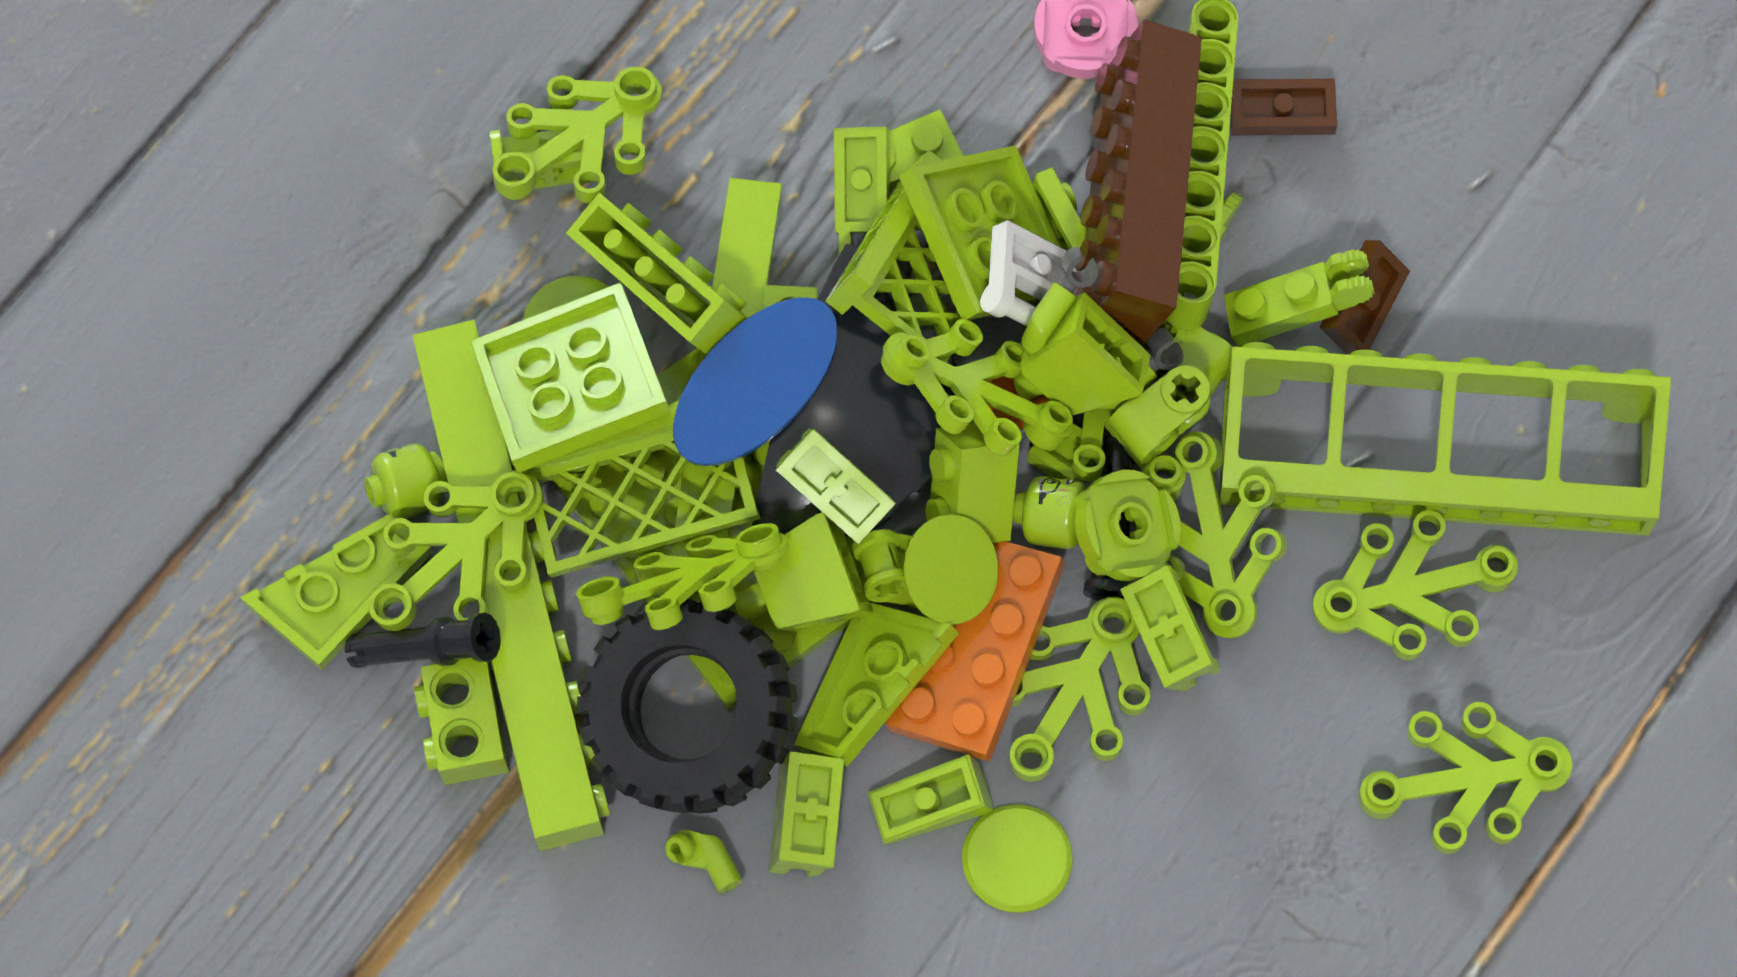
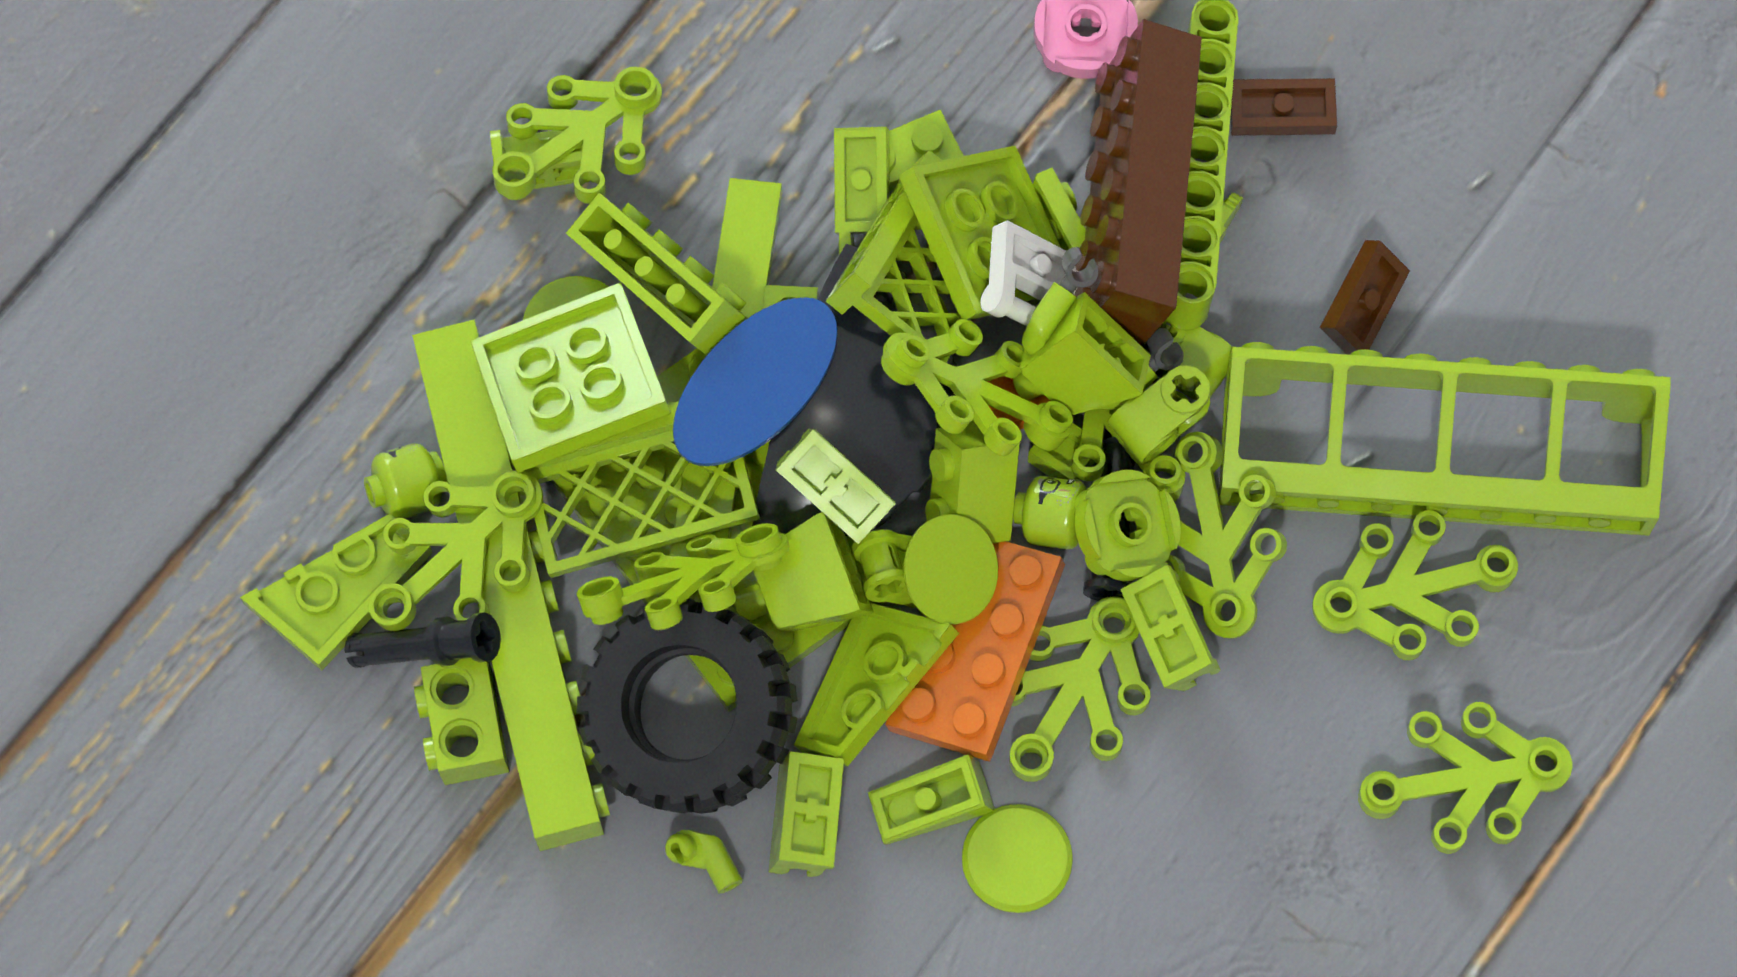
(1298, 297): lime hinge -> none

